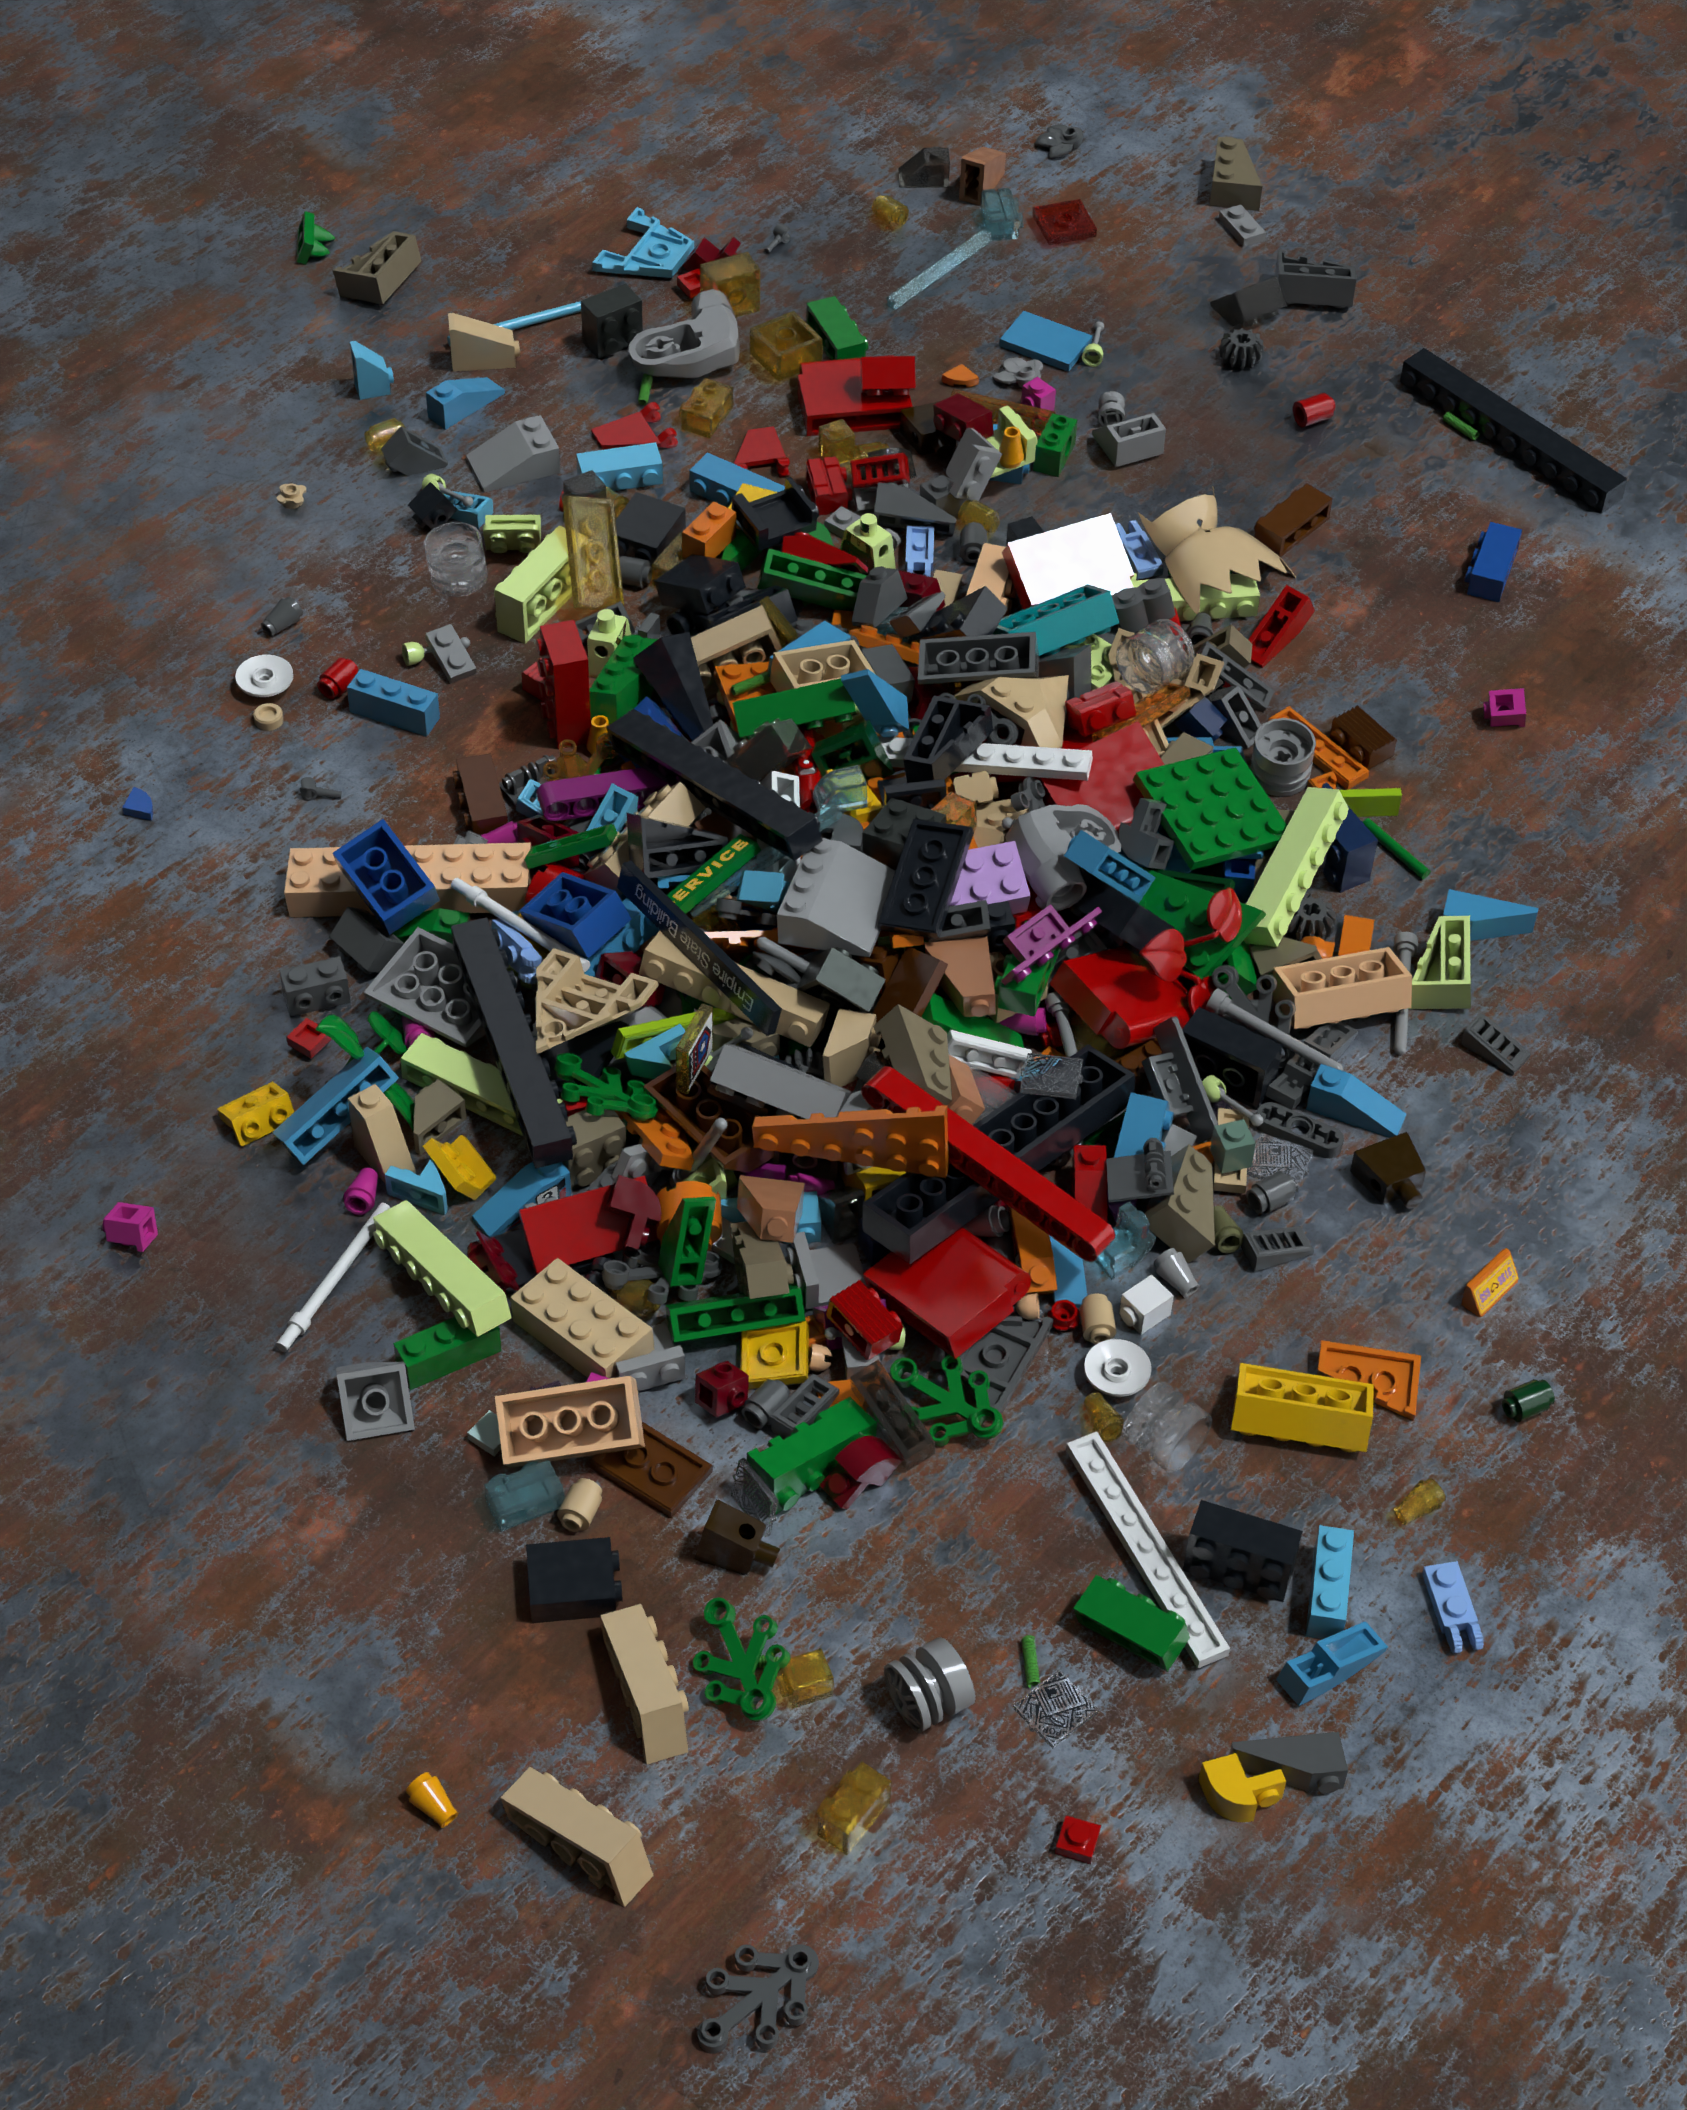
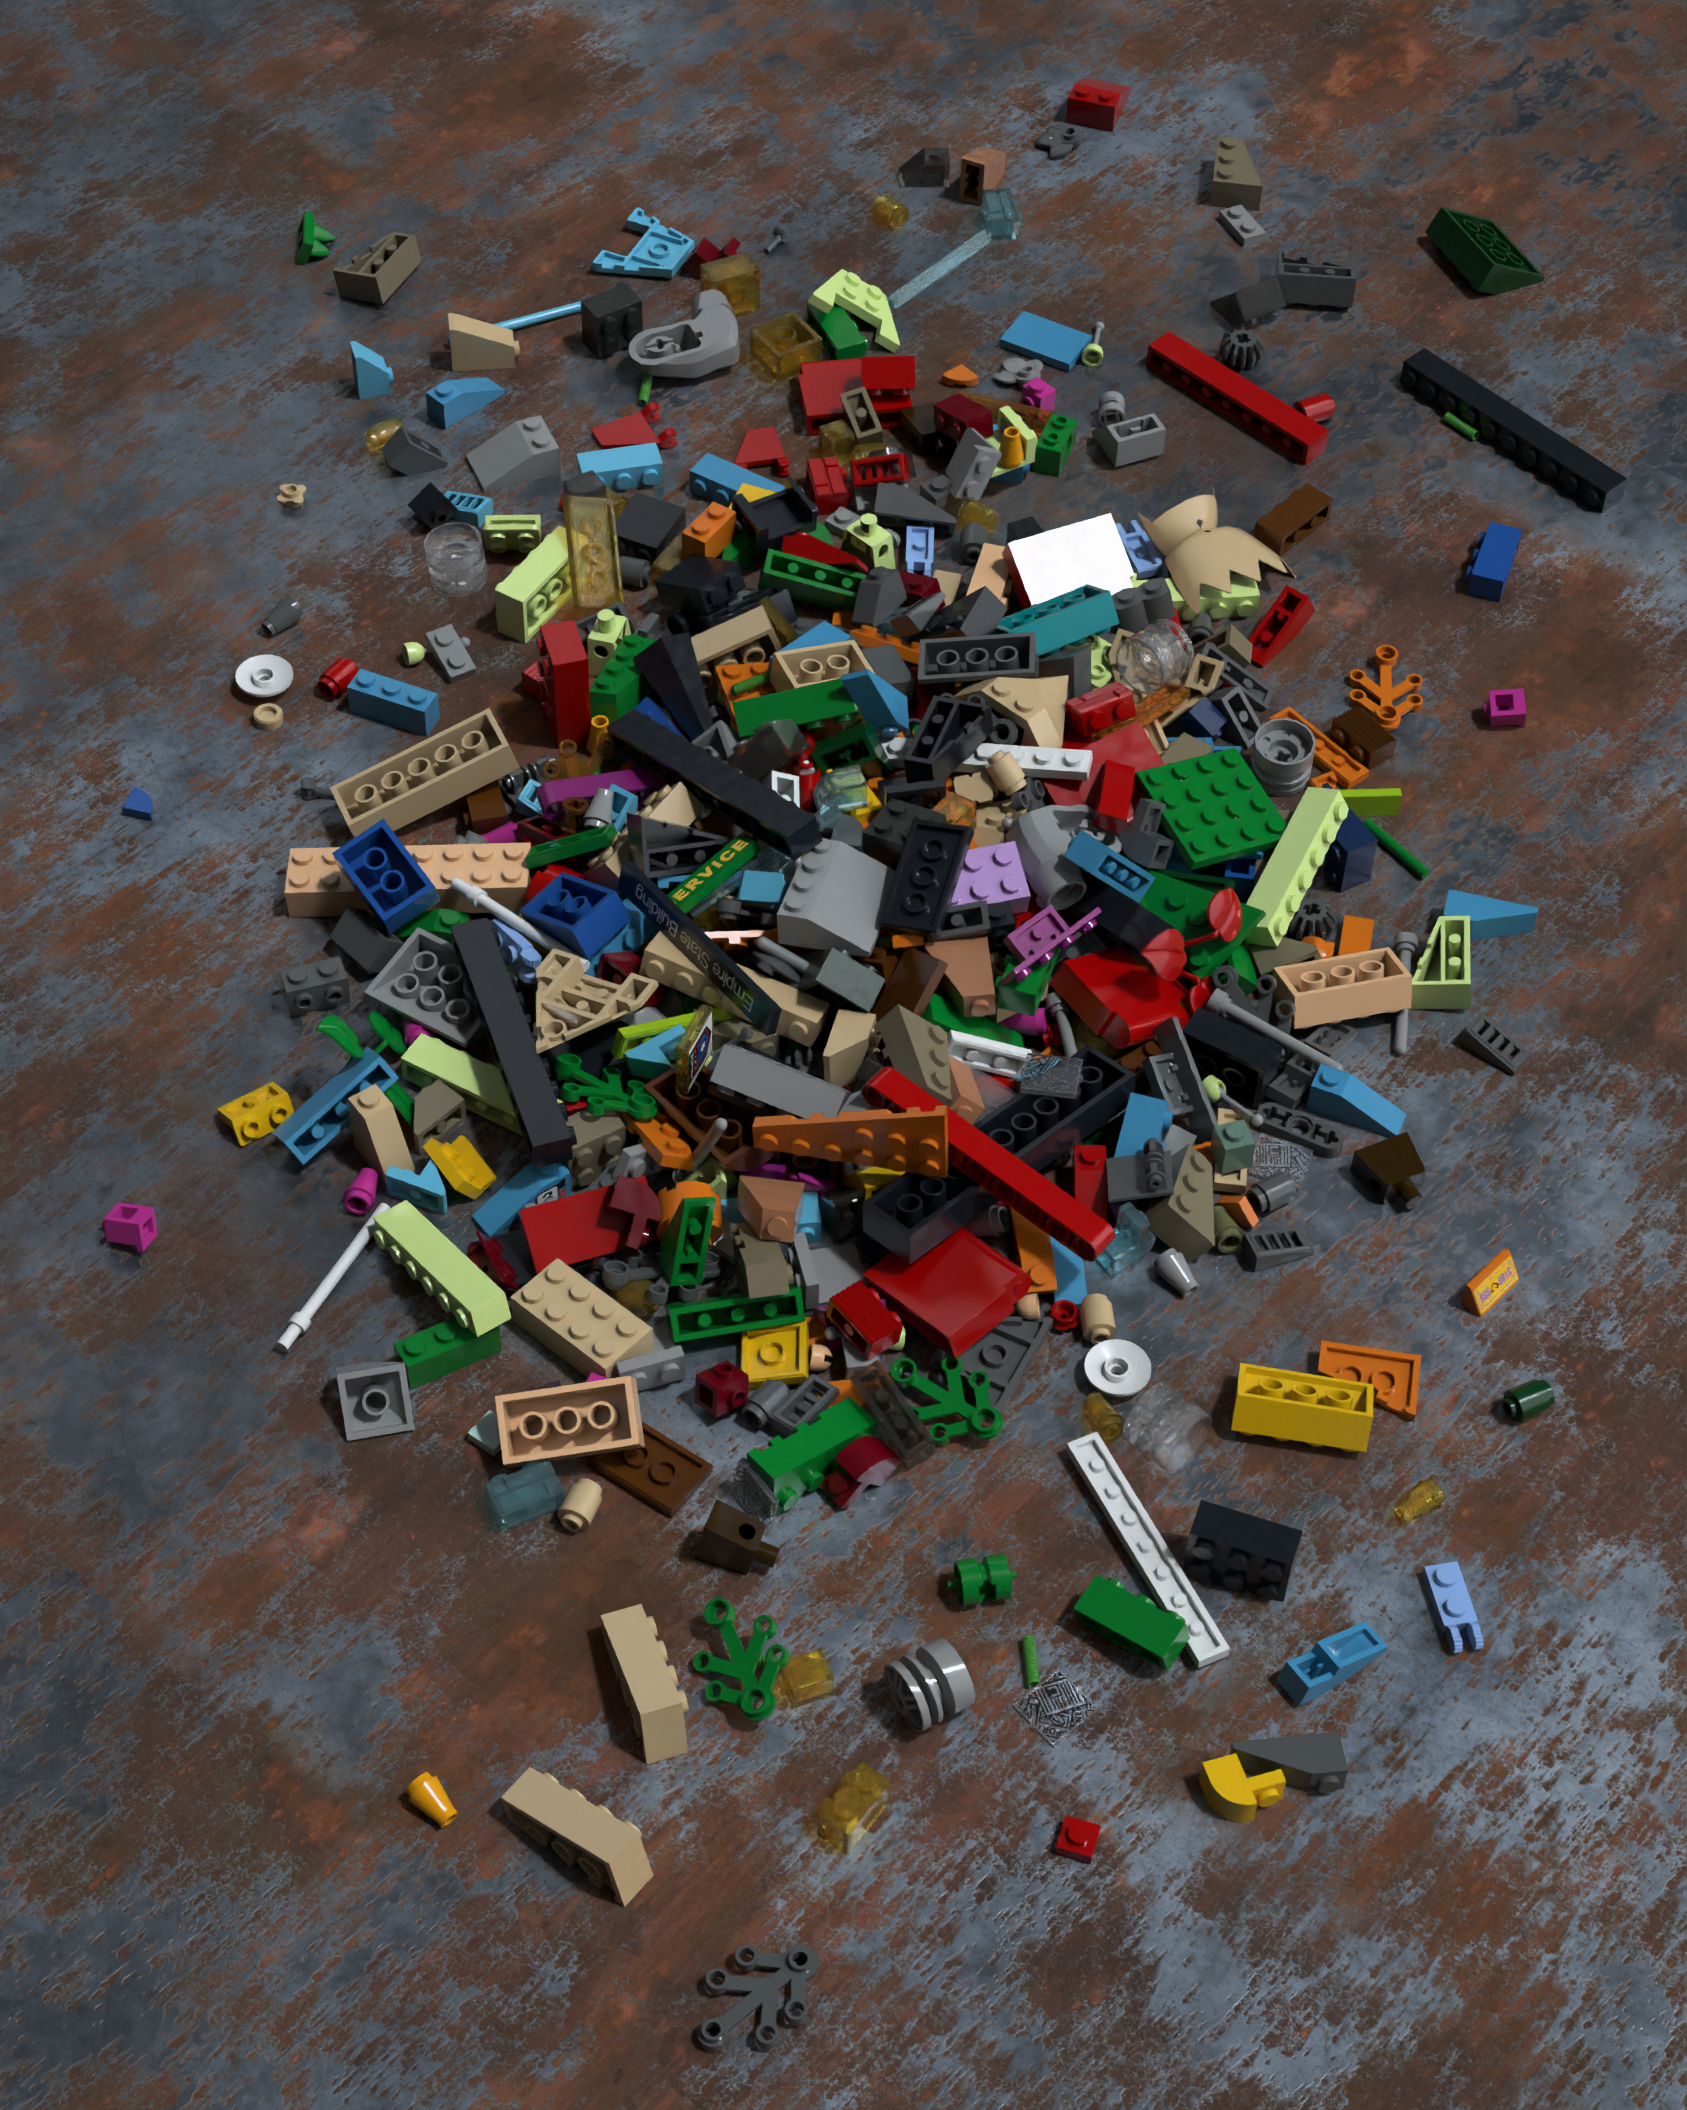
(307, 1039): red plate -> none
(426, 775): none -> tan brick
(440, 484): hinge -> none
(572, 1579): black brick -> none
(574, 811): none -> reddish brown bush
(600, 810): none -> light grey cone
(690, 283): red plate -> none
(706, 408): clear yellow brick -> none
(861, 300): none -> yellowish green wing
(861, 416): none -> dark tan slope
(982, 1579): none -> green wheel
(1005, 772): none -> tan brick
(1064, 222): clear red plate -> none
(1096, 103): none -> red slope
(1114, 797): none -> red slope
(1146, 1304): white brick -> none
(1237, 398): none -> red brick
(1239, 1210): none -> orange tile
(1329, 1582): medium azure brick -> none
(1385, 714): none -> orange plant
(1481, 252): none -> dark green slope

